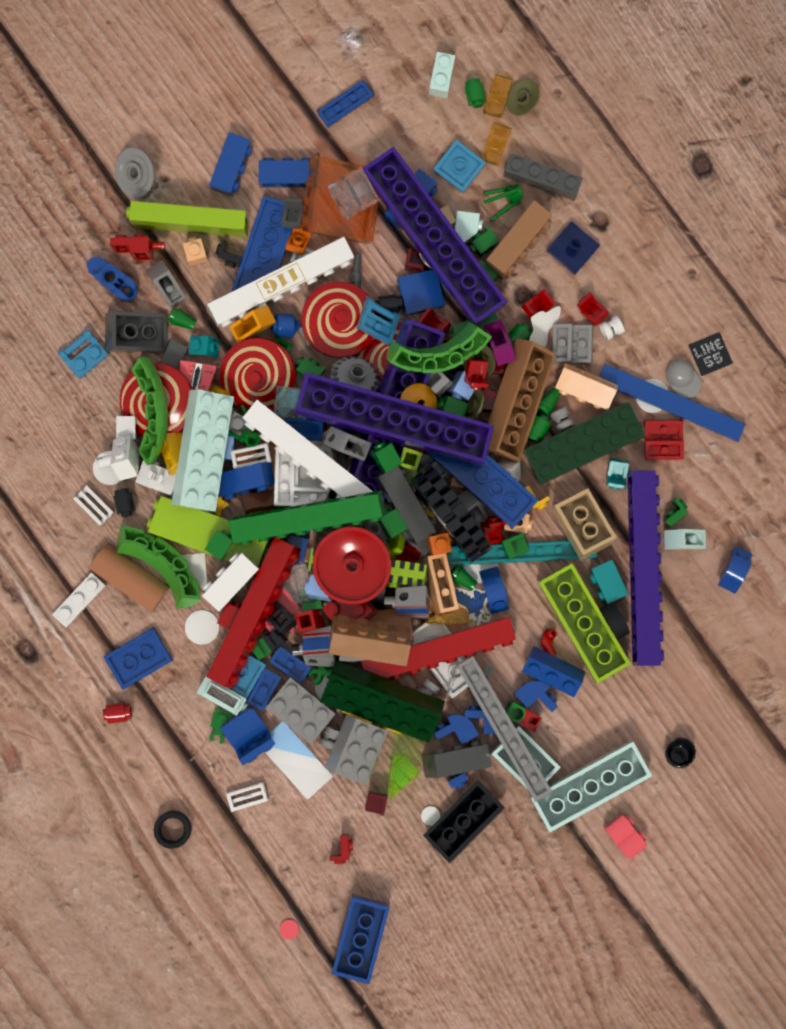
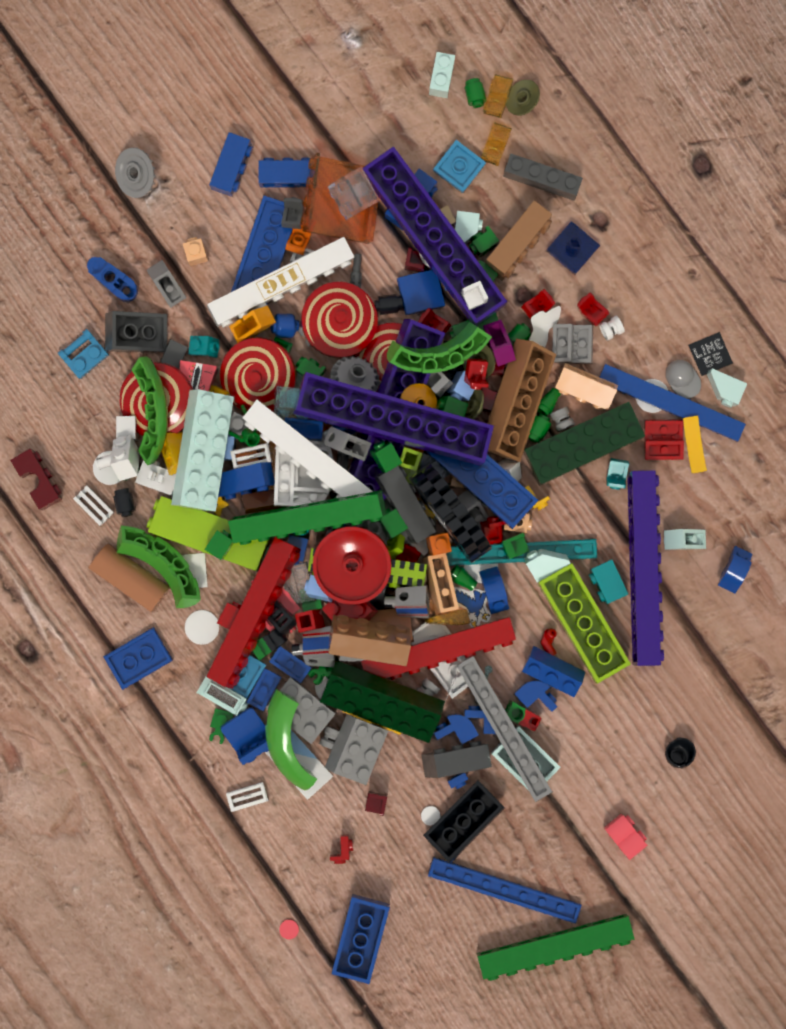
(46, 493): none -> dark red arch
(79, 600): white plate -> none
(117, 713): red brick -> none
(138, 246): red plate -> none
(158, 833): black tyre -> none
(181, 319): green cone -> none
(188, 219): lime brick -> none
(229, 259): black bracket -> none
(230, 580): white wedge -> none
(278, 738): none -> bright green brick
(345, 103): blue tile -> none
(376, 326): dark azure plate -> none
(401, 774): clear neon green slope -> none
(474, 295): none -> white panel
(504, 890): none -> blue tile
(511, 193): green plant -> none
(545, 563): none -> light aqua slope
(555, 946): none -> green brick
(584, 524): tan brick -> none
(592, 785): light aqua brick -> none
(615, 620): black tyre -> none
(673, 516): green bracket -> none
(694, 444): none -> yellow sticker
(726, 388): none -> light aqua slope

